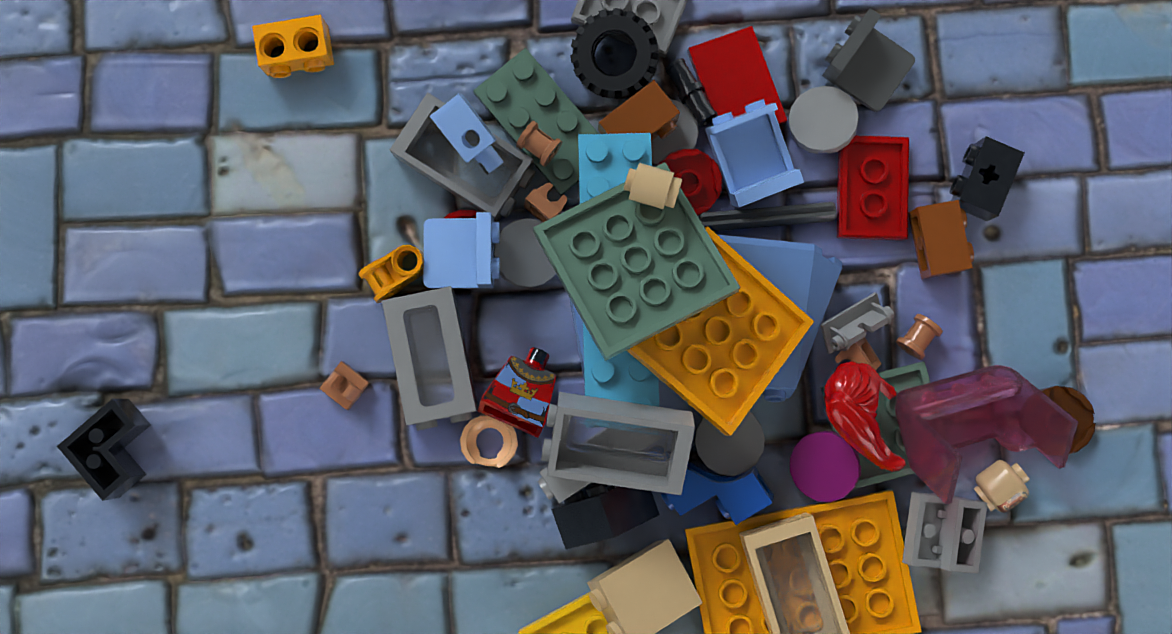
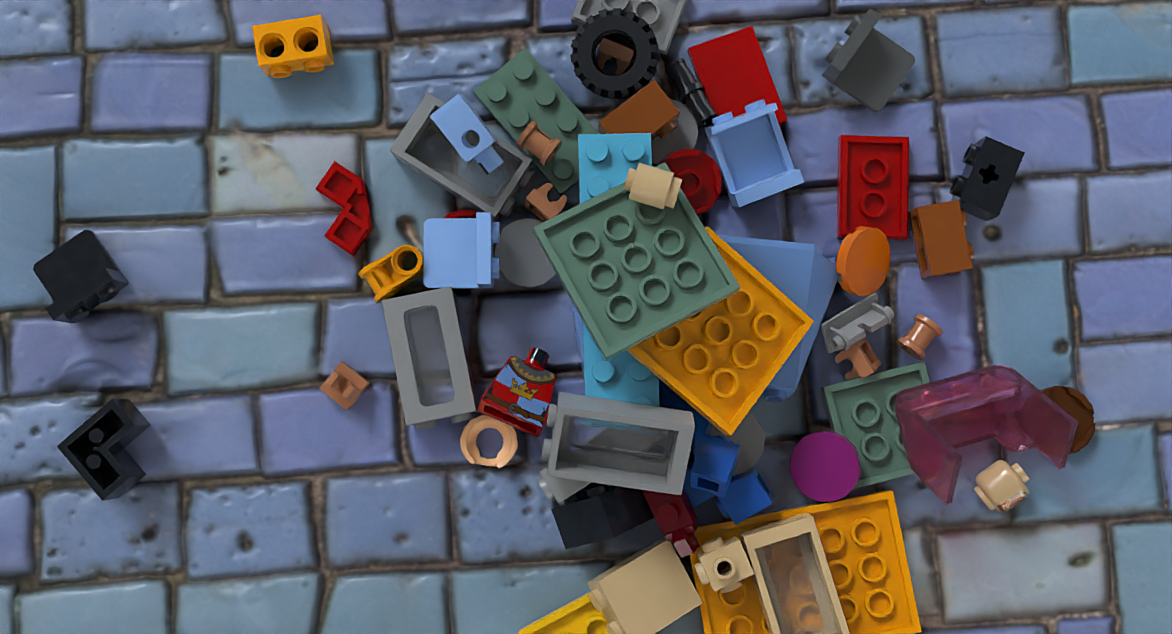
(79, 277): none -> black bracket
(355, 220): none -> red tile
(611, 48): none -> nougat tile
(675, 519): none -> dark red hinge
(713, 455): none -> blue arch
(735, 569): none -> tan brick
(769, 216): dark grey axle -> none
(823, 120): light grey tile -> none
(852, 406): red hair -> none
(863, 261): none -> orange tile
(944, 533): light grey brick -> none

